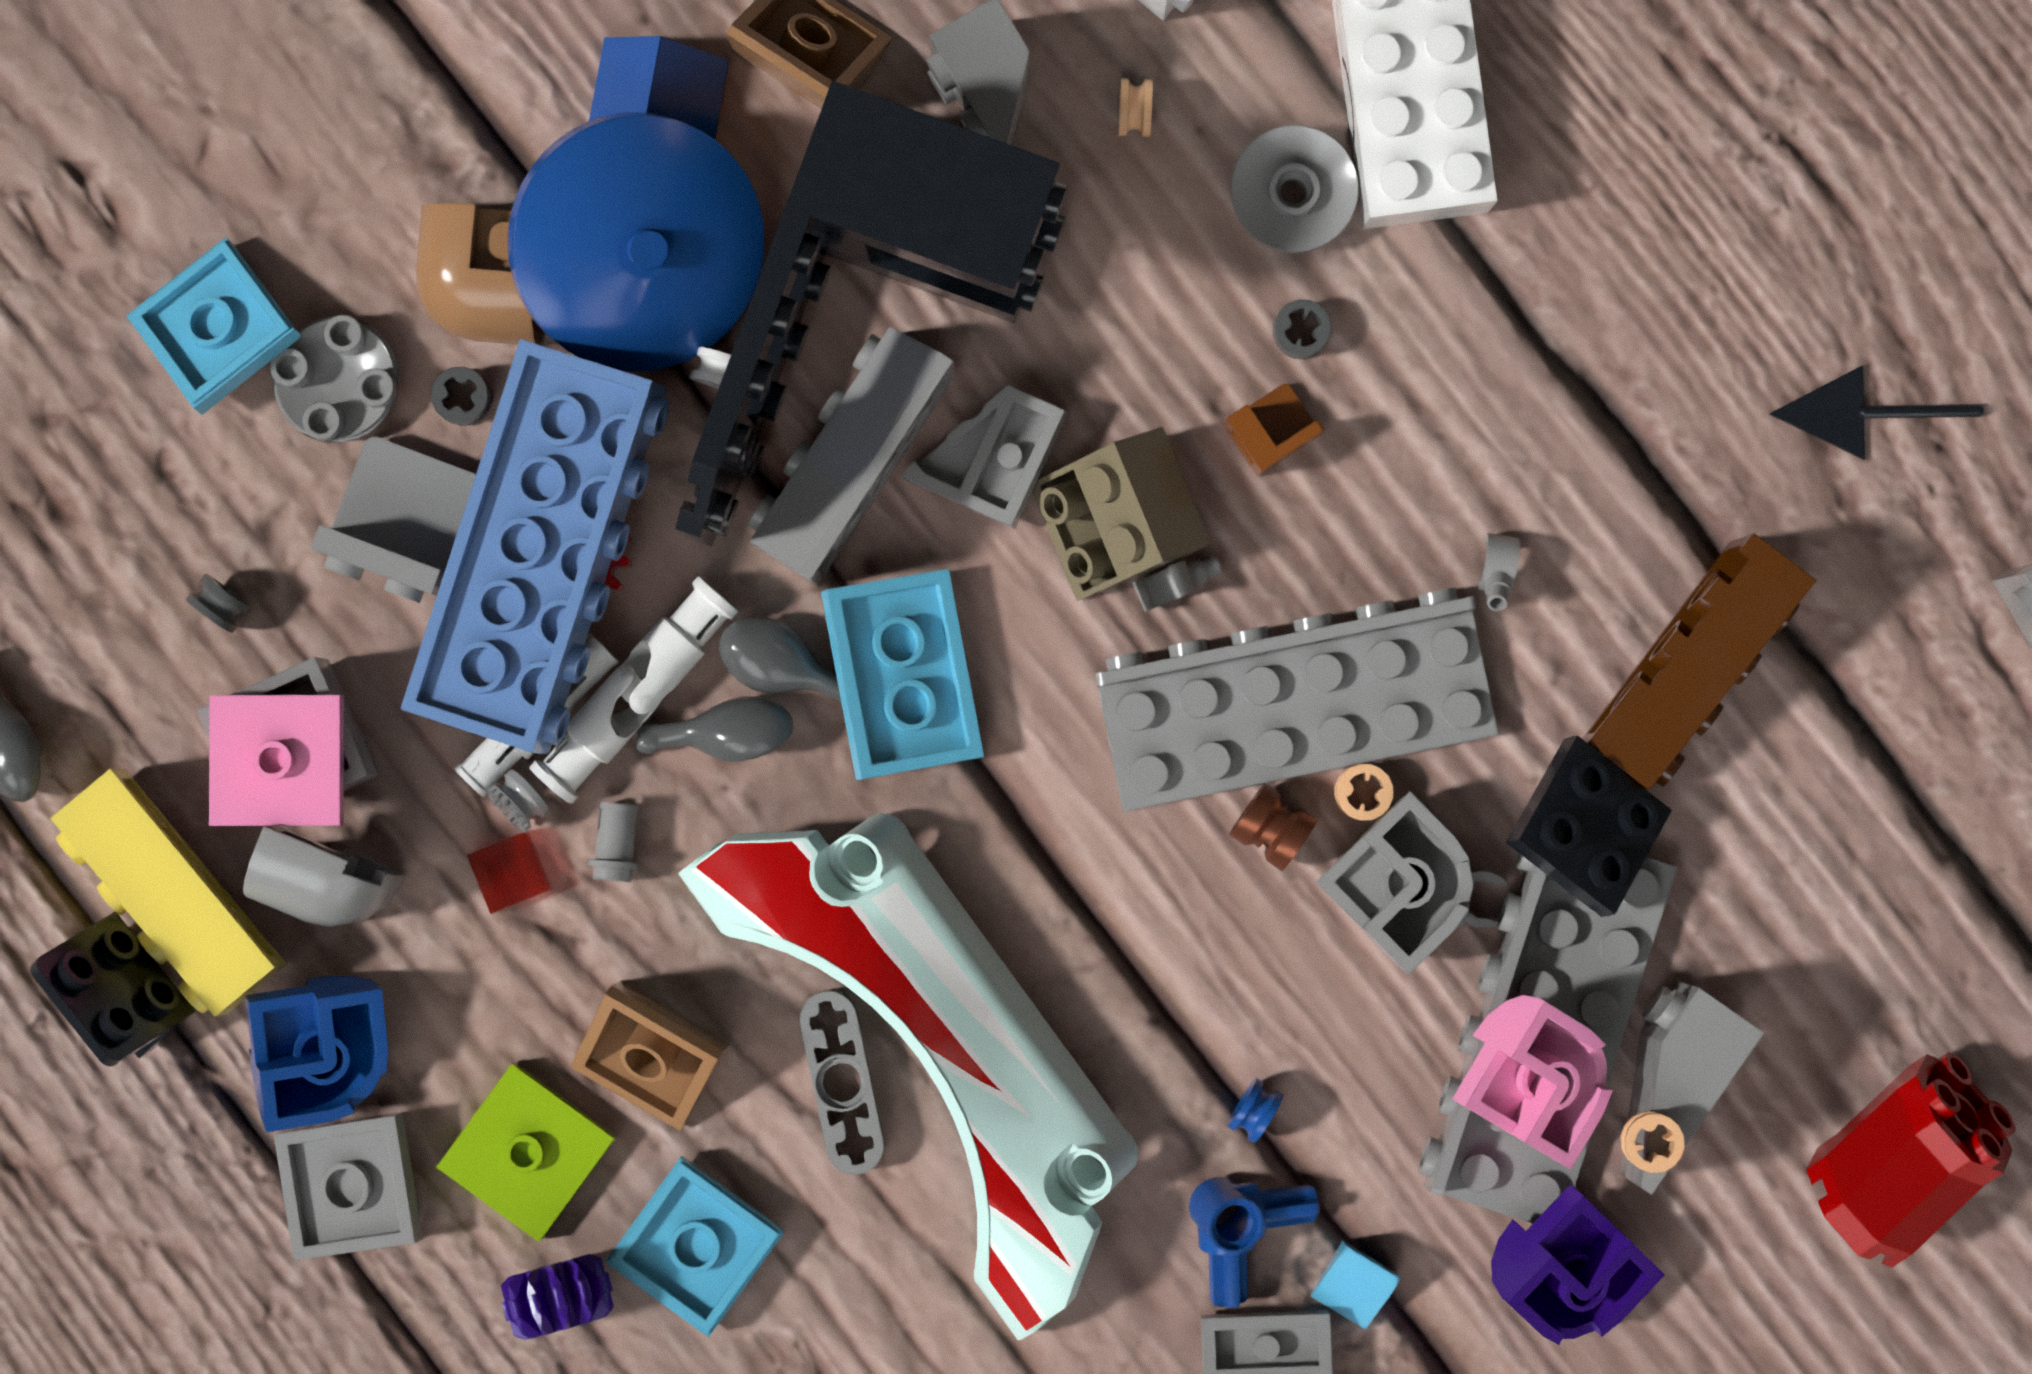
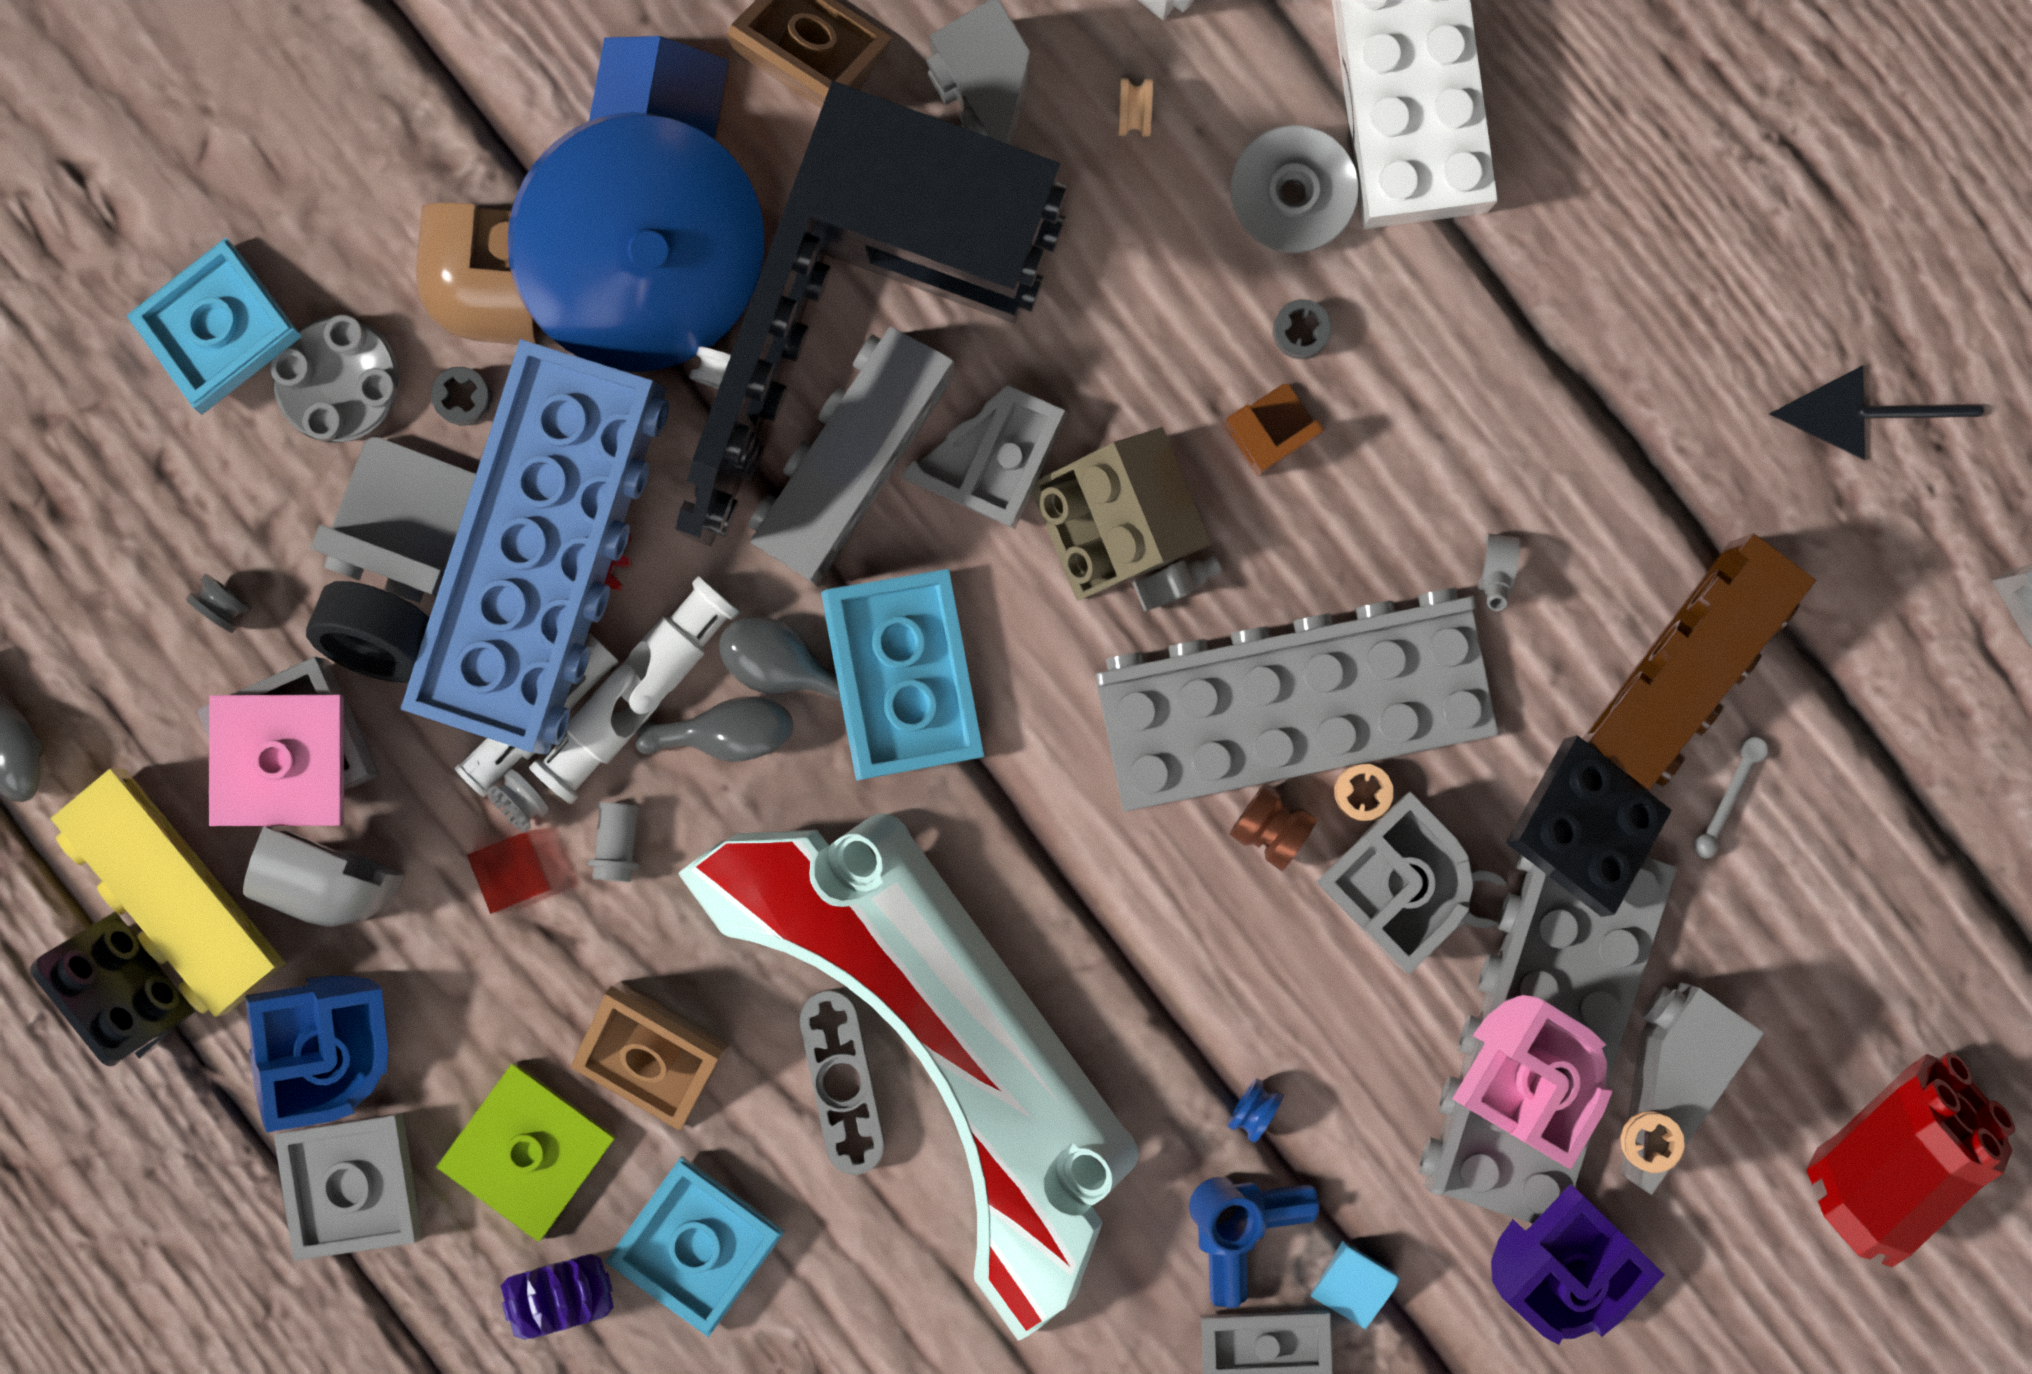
(367, 630): none -> black tyre
(1752, 751): none -> light grey hinge

